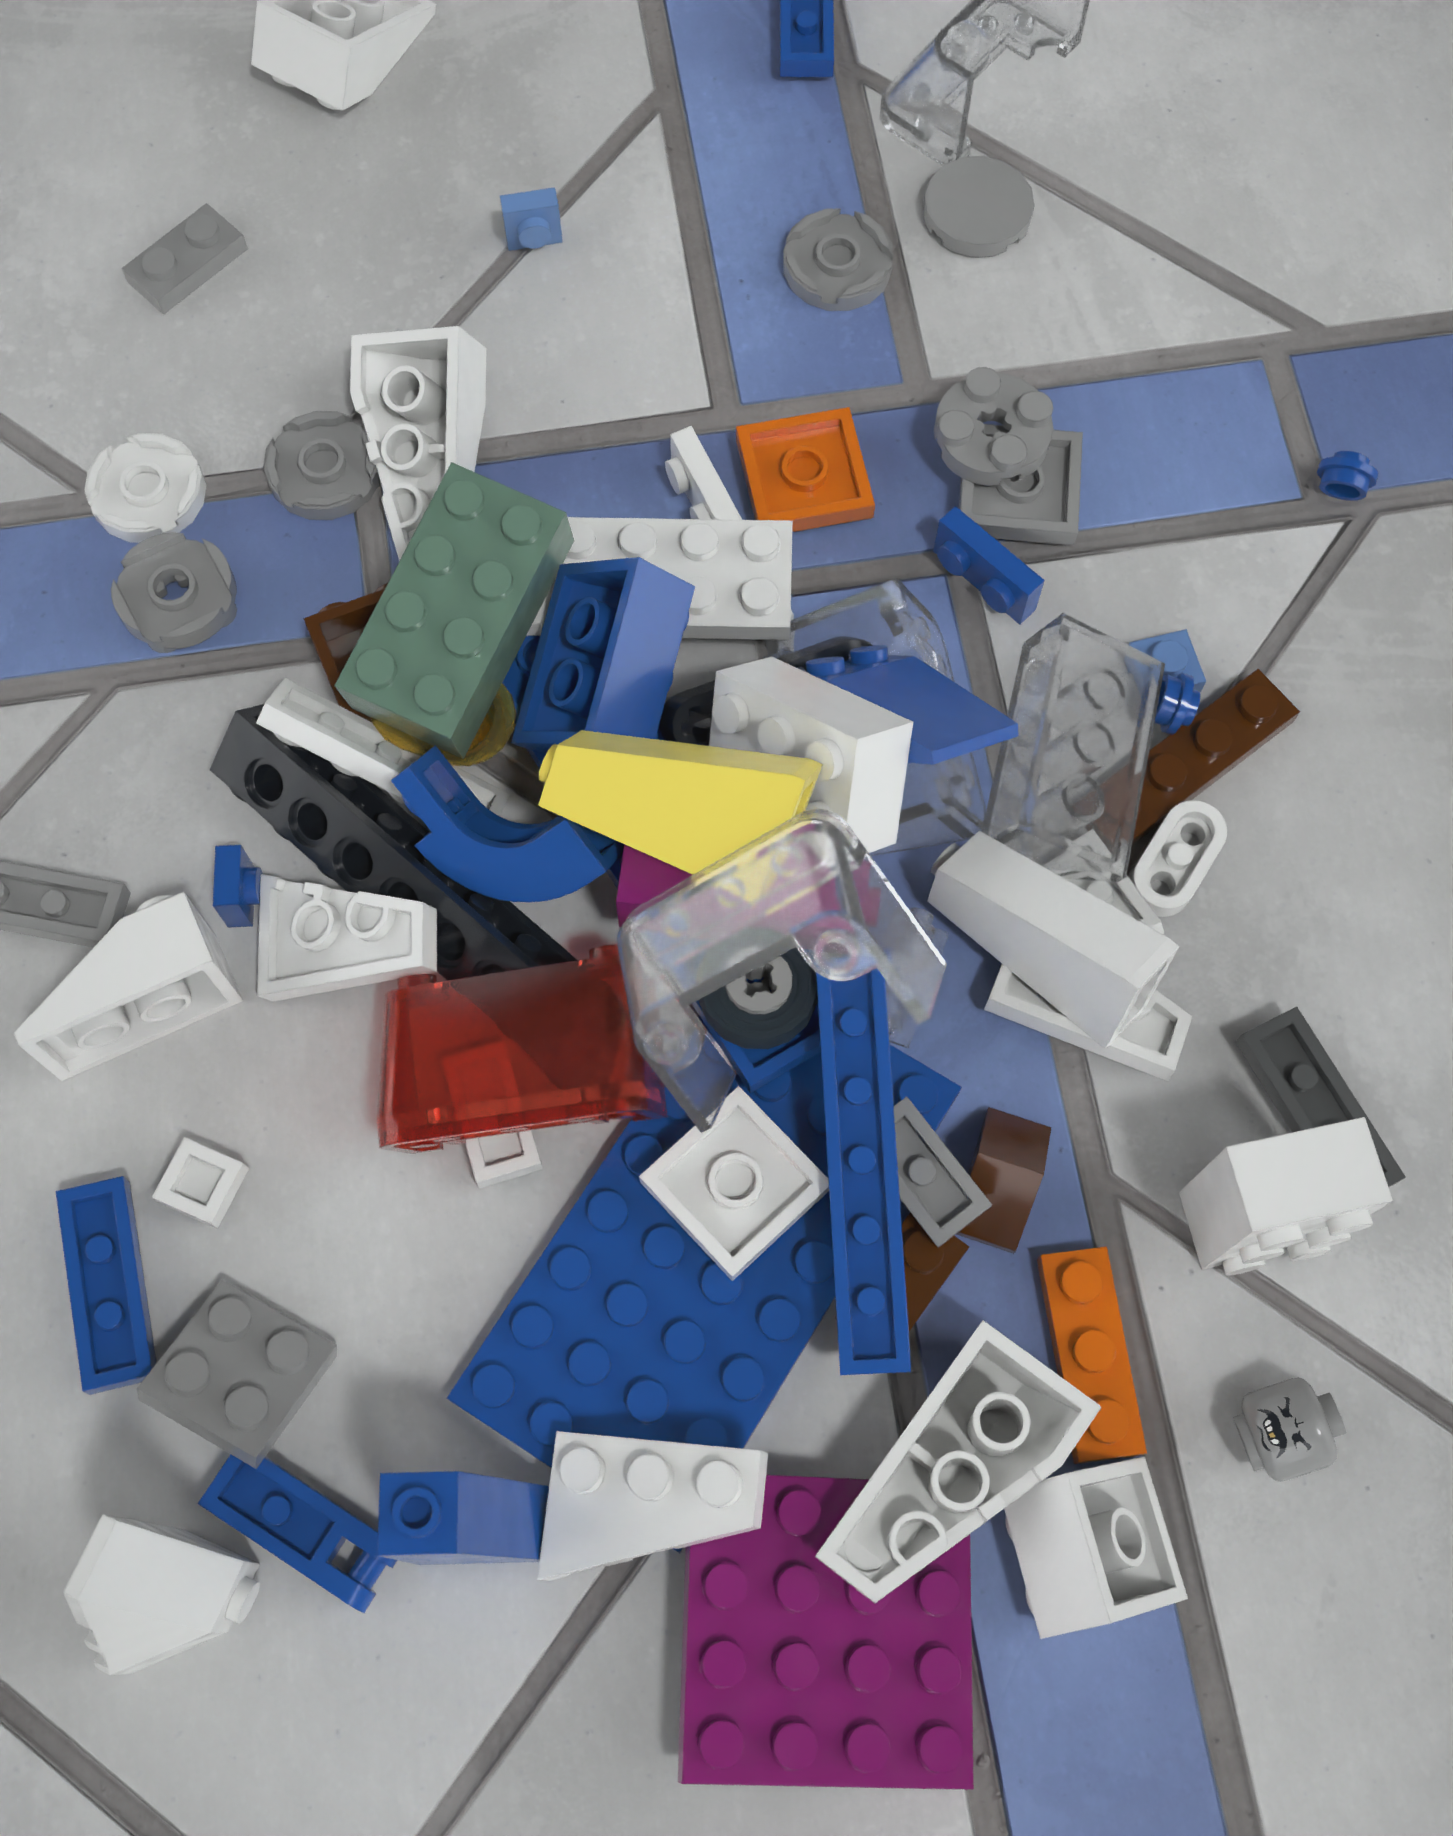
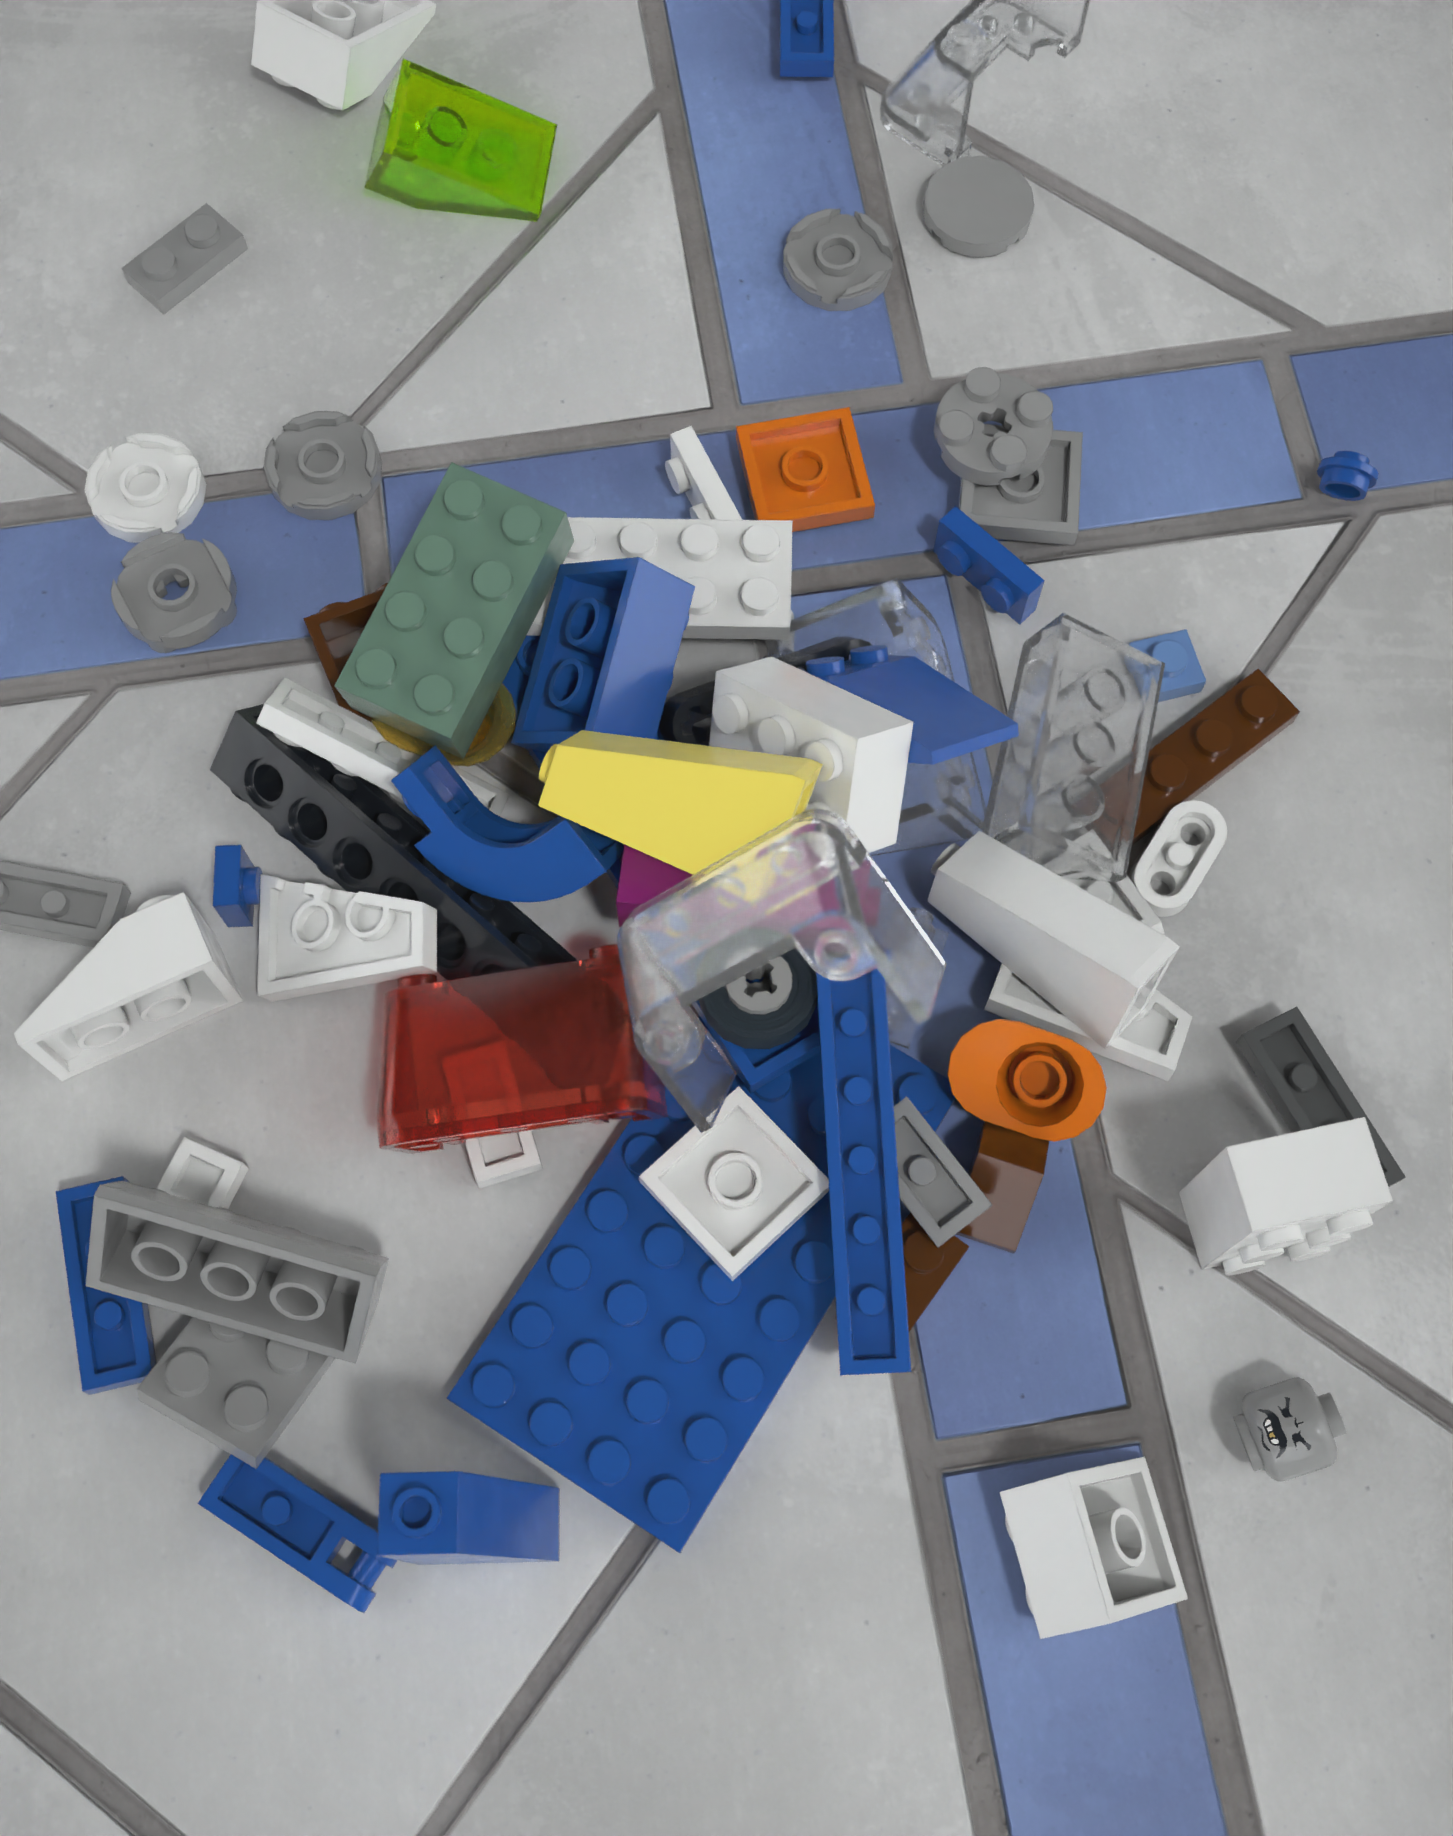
(155, 1592): white wedge -> none
(233, 1270): none -> light grey slope
(420, 412): white wedge -> none
(458, 149): none -> clear neon green slope
(531, 219): medium blue plate -> none
(643, 1497): white wing -> none
(809, 1677): magenta plate -> none
(966, 1455): white wedge -> none
(1027, 1079): none -> orange piece
(1092, 1350): orange plate -> none
(1176, 703): blue plate -> none

